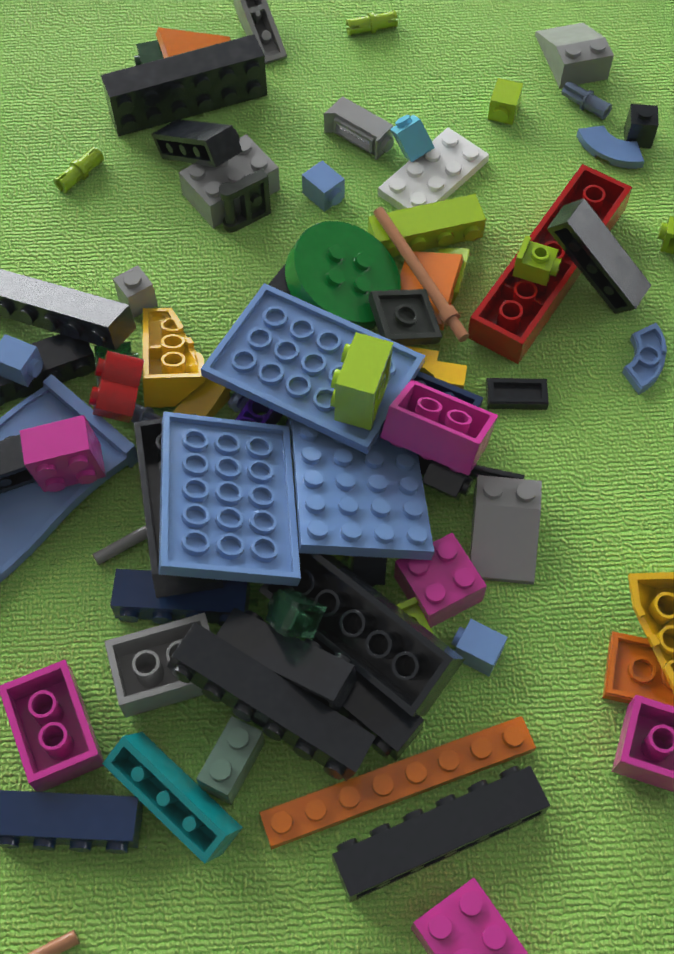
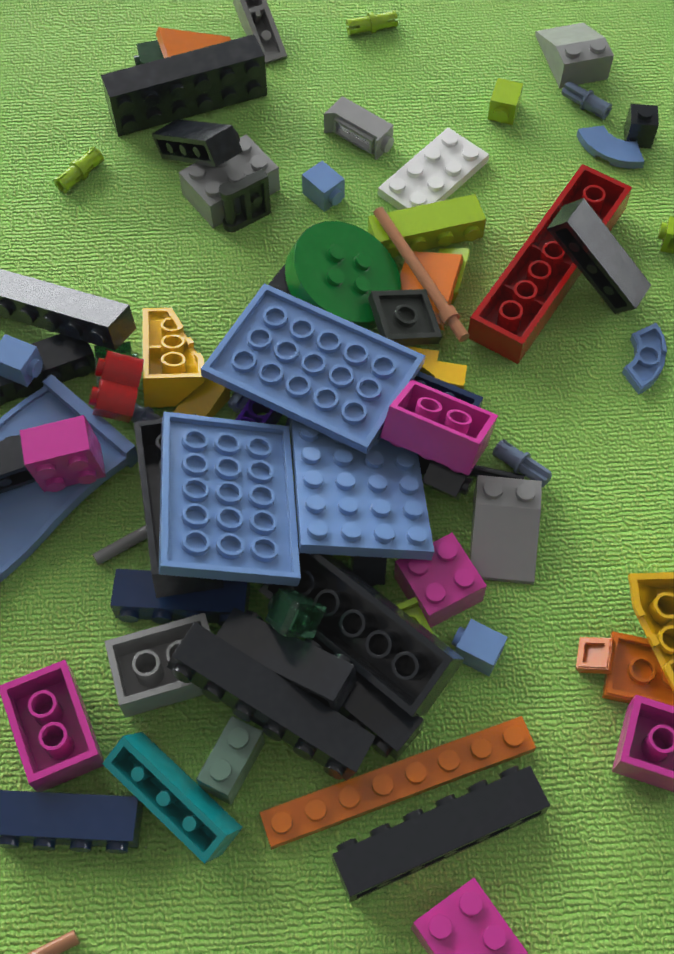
(135, 290): light grey brick -> none
(361, 380): lime brick -> none
(412, 137): medium azure brick -> none
(517, 393): black tile -> none
(521, 462): none -> sand blue axle
(536, 262): lime brick -> none
(595, 655): none -> orange tile

